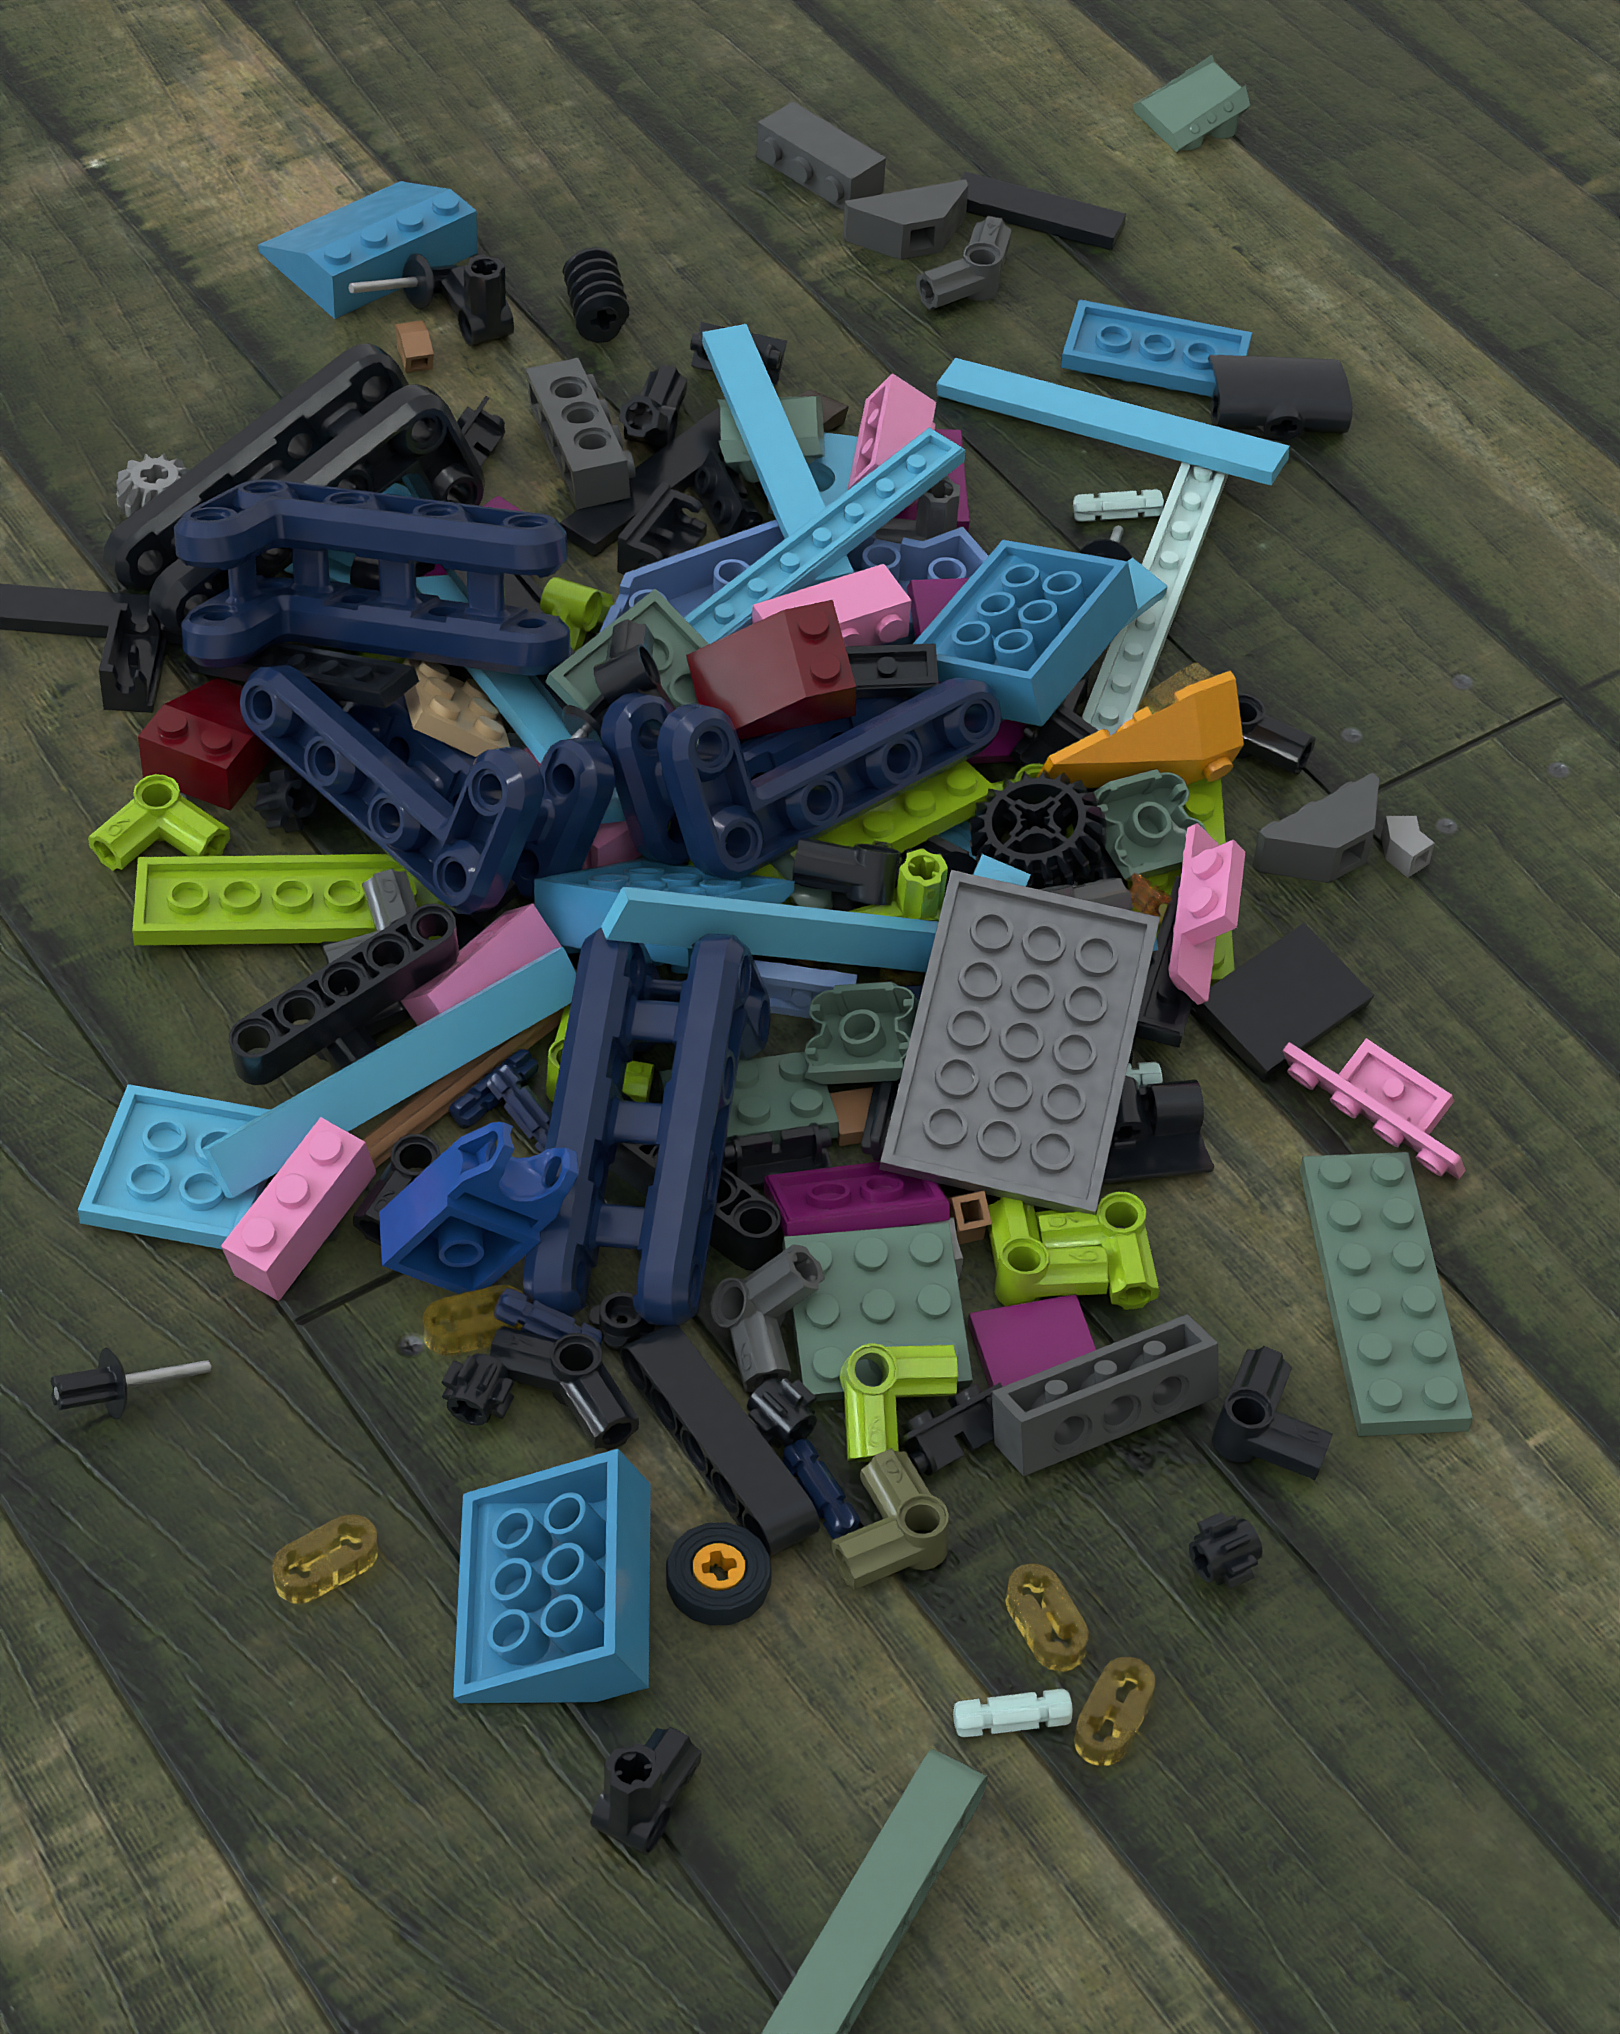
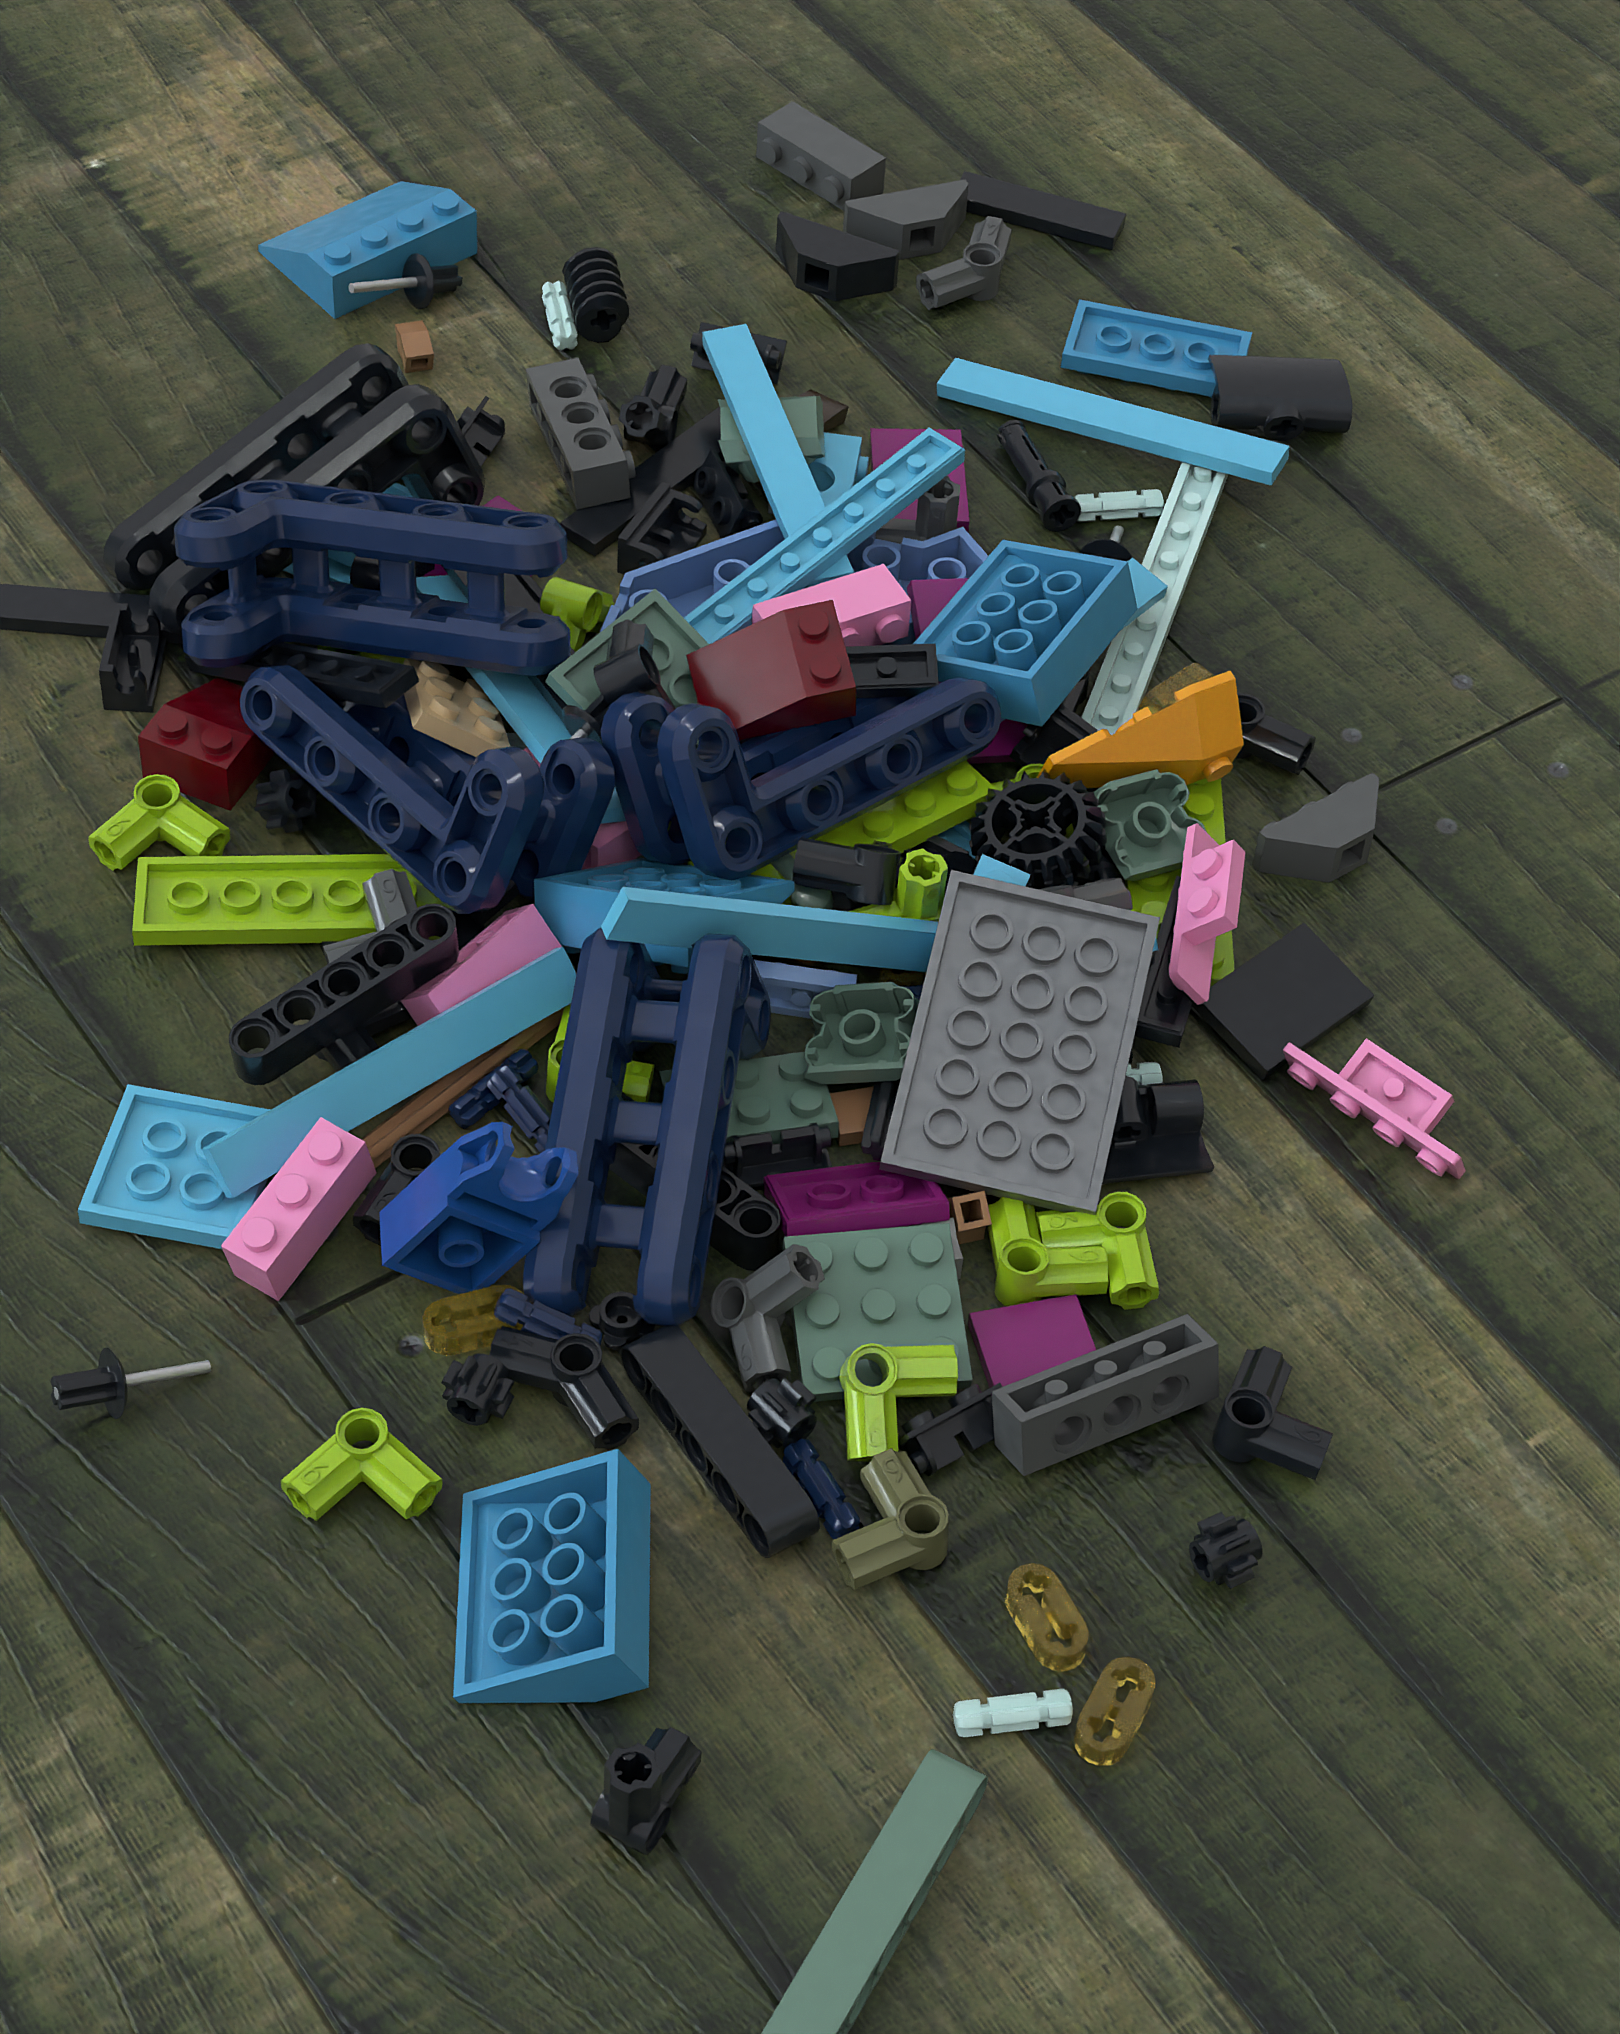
(145, 481): light grey gear -> none
(325, 1558): clear yellow beam -> none
(385, 1467): none -> lime piece
(479, 299): black piece -> none
(559, 315): none -> light aqua axle
(698, 1591): black bush -> none
(833, 261): none -> black slope
(889, 422): bright pink brick -> none
(1044, 486): none -> black pin
(1147, 898): clear orange bush -> none
(1195, 106): sand green slope -> none
(1384, 1295): sand green plate -> none
(1405, 844): light grey piece -> none

